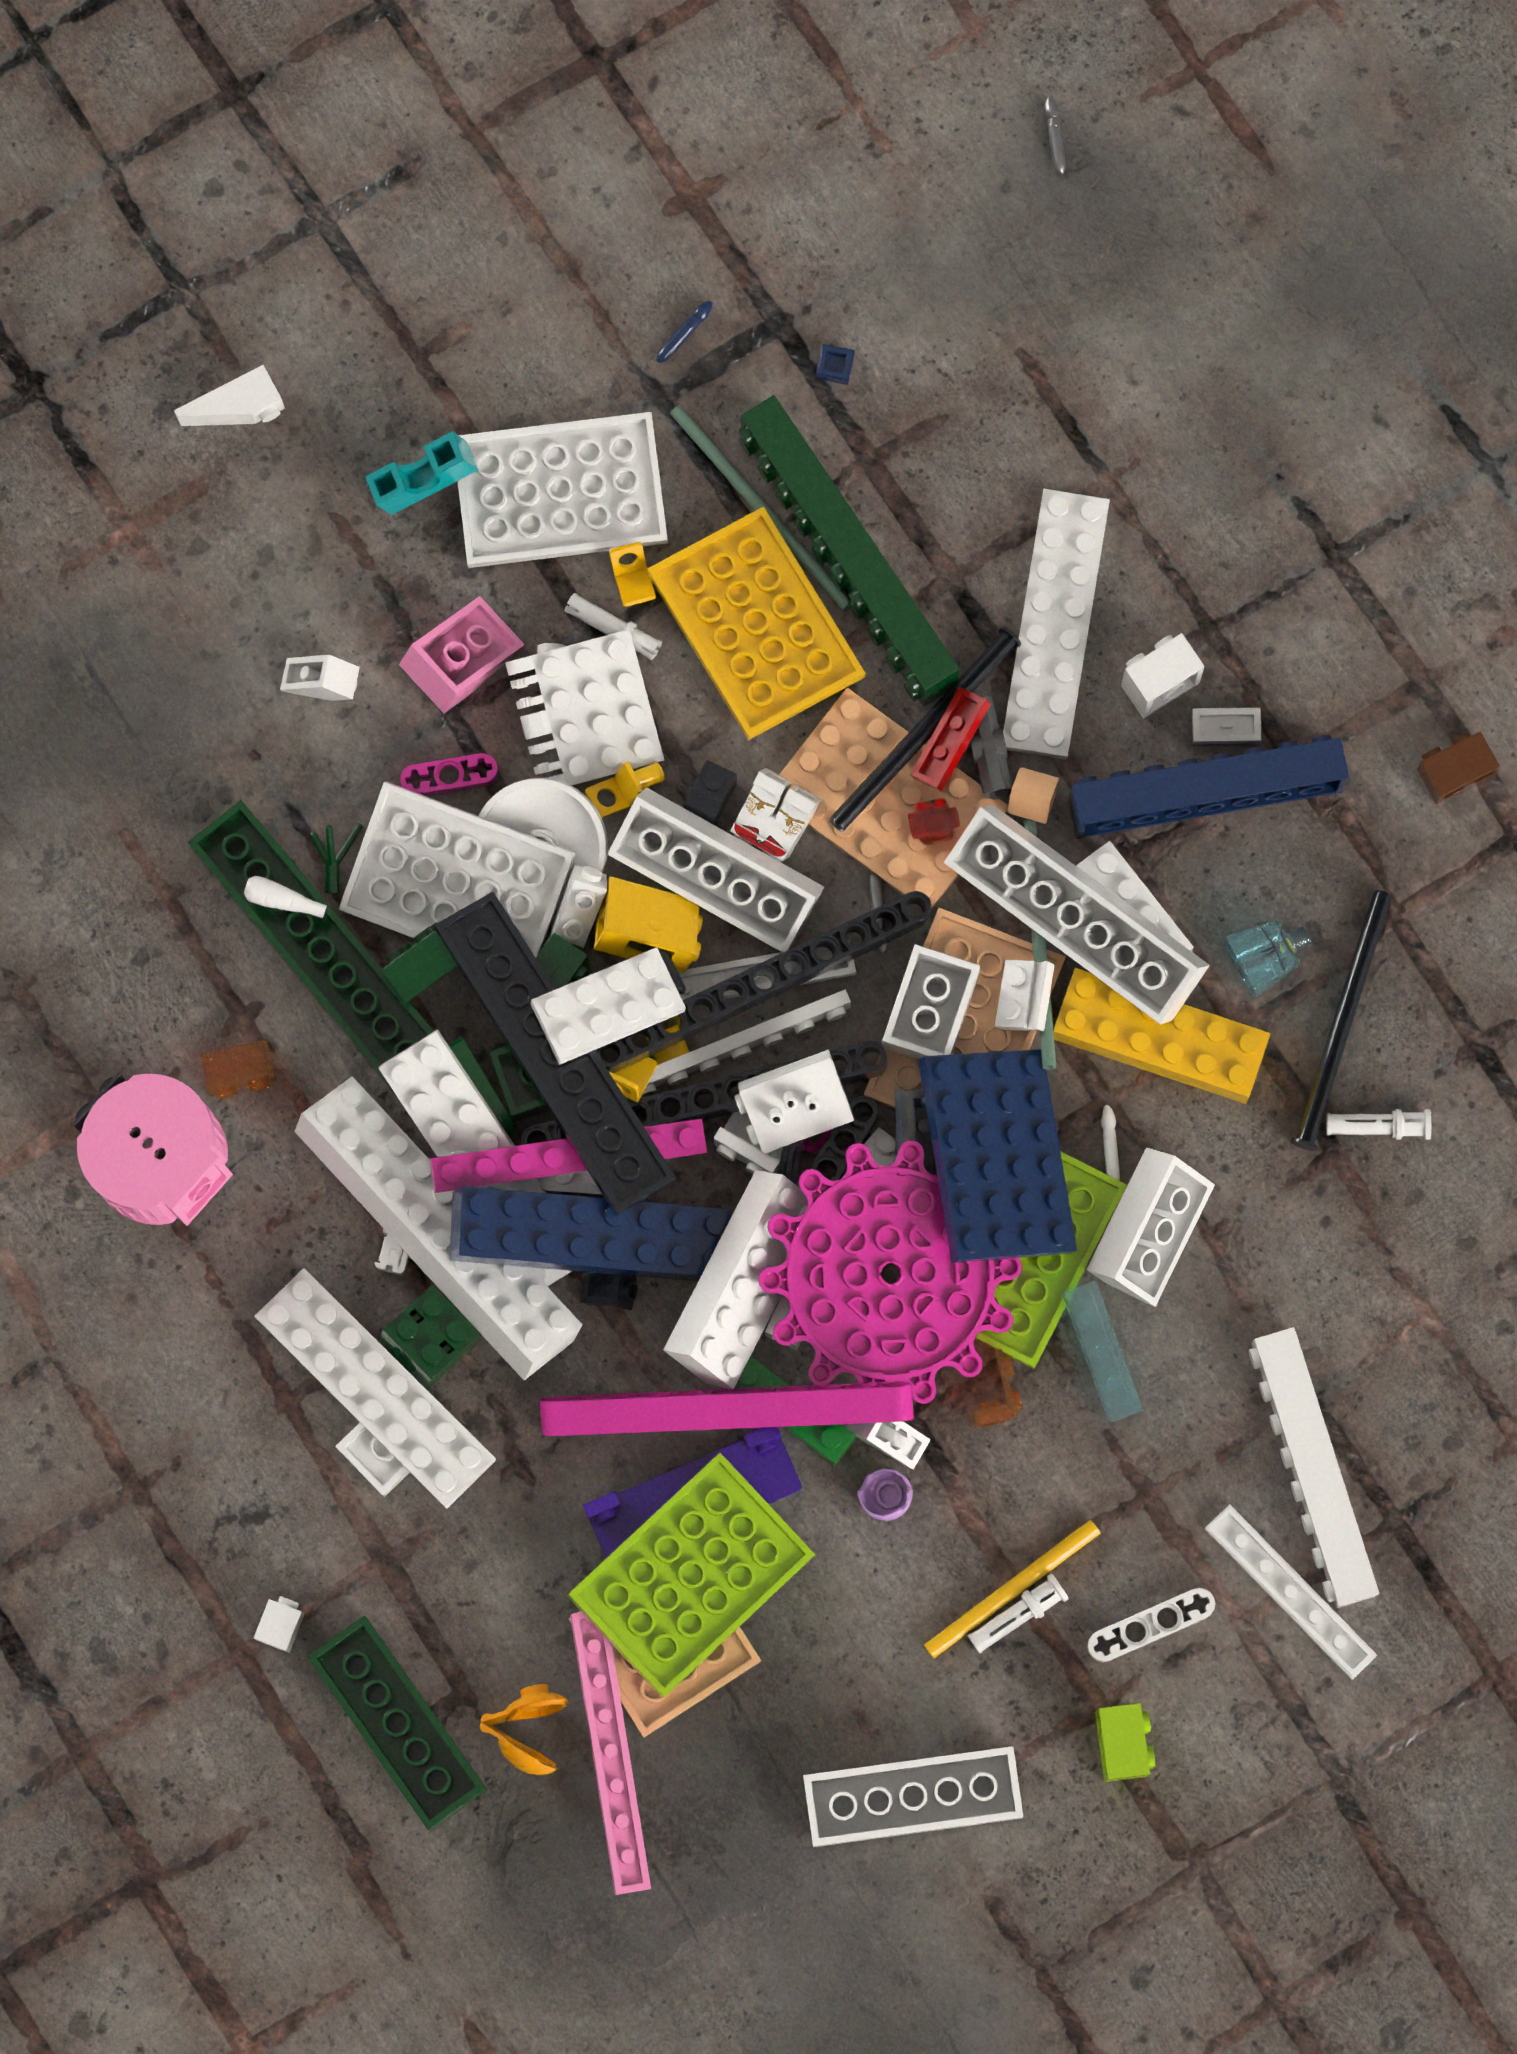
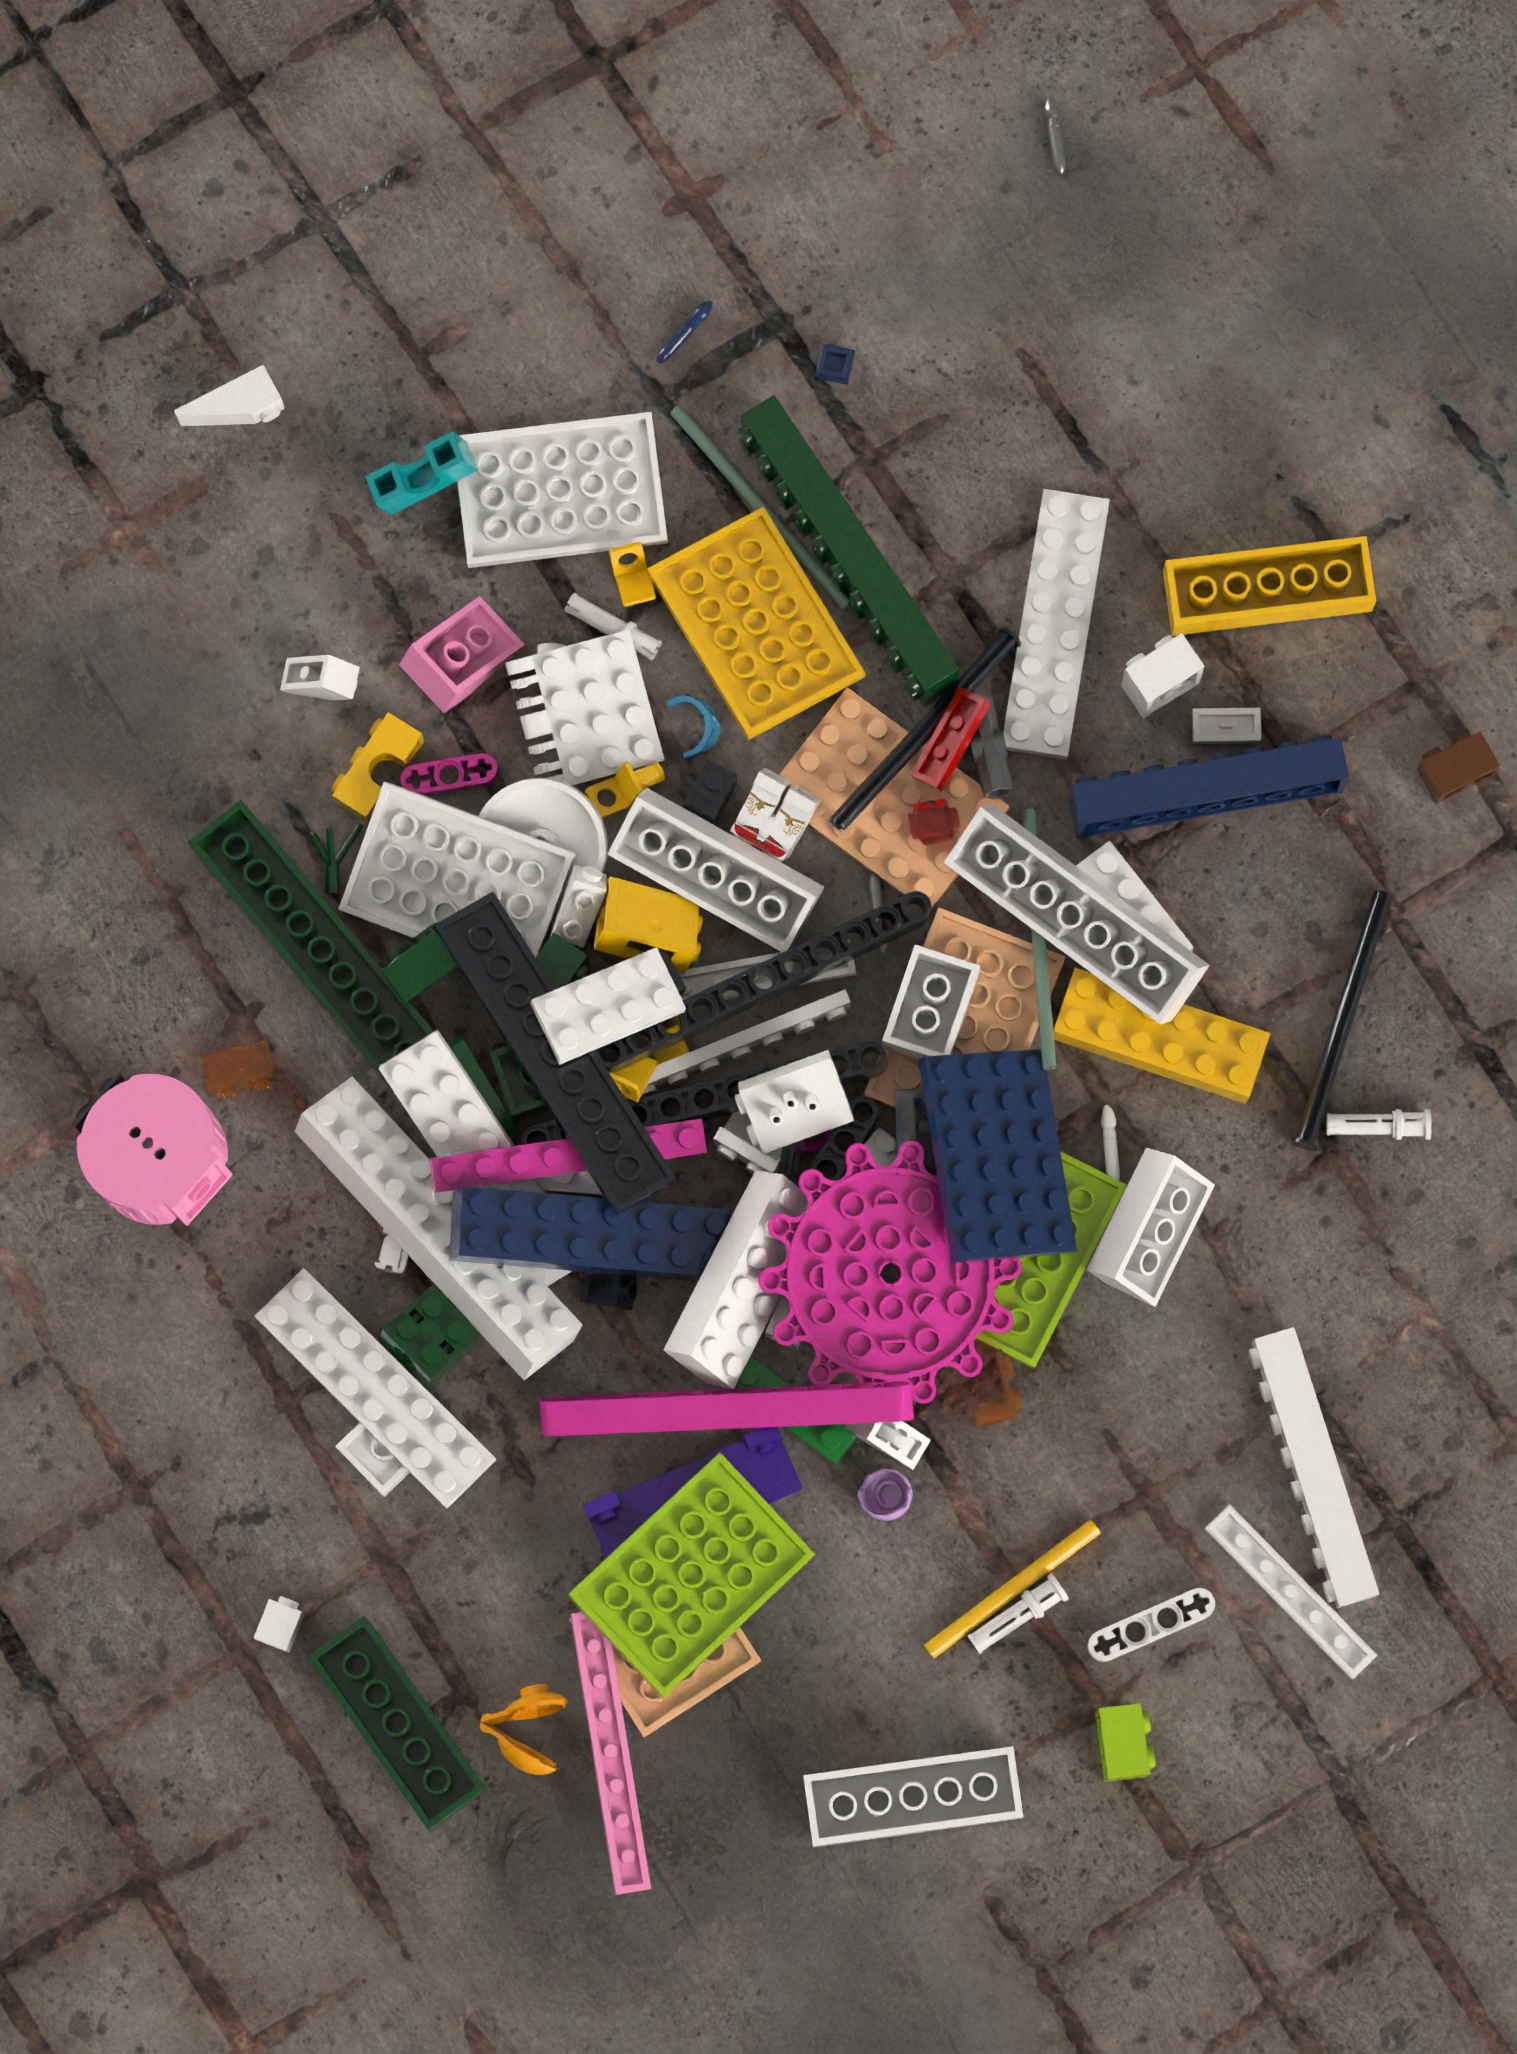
(276, 896): white piece -> none
(390, 741): none -> yellow arch
(711, 722): none -> dark azure helmet
(1024, 995): white plate -> none
(1033, 795): light nougat panel -> none
(1102, 1351): clear light blue tile -> none
(1265, 955): clear light blue torso -> none
(1269, 585): none -> yellow brick

